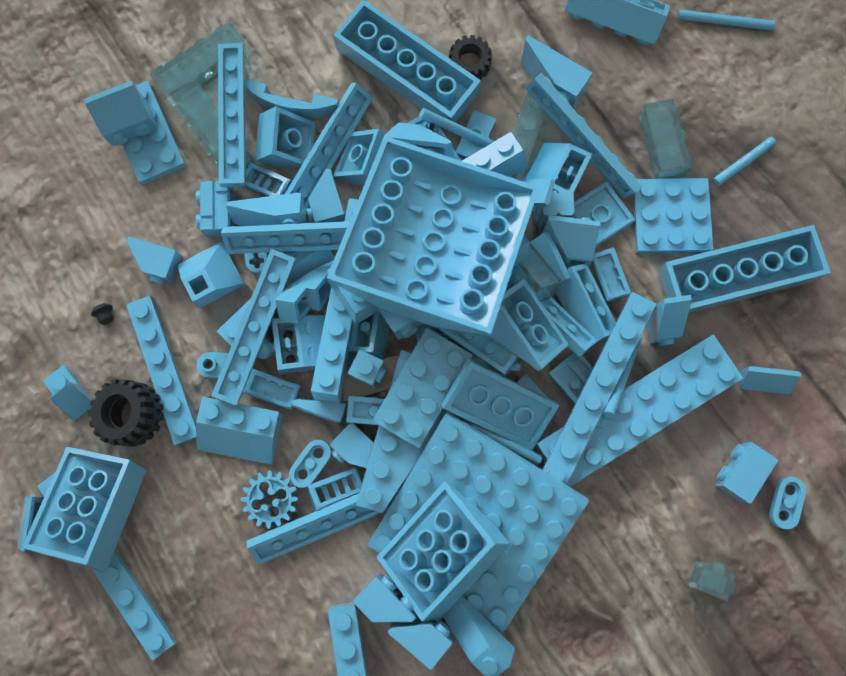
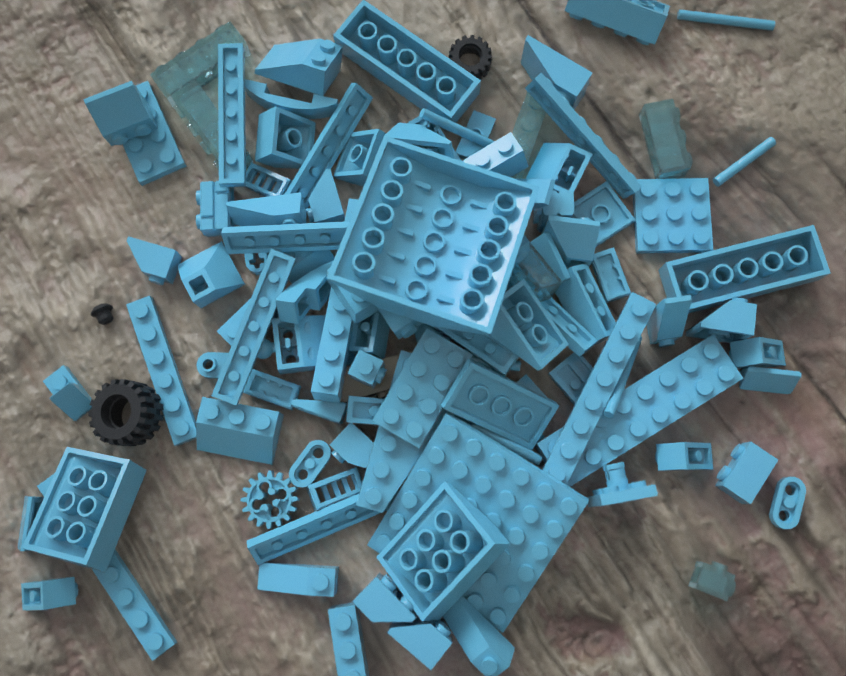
(49, 593): none -> medium azure slope
(298, 579): none -> medium azure slope
(303, 64): none -> medium azure slope
(619, 489): none -> medium azure plate
(684, 456): none -> medium azure slope
(728, 323): none -> medium azure slope
(757, 353): none -> medium azure slope

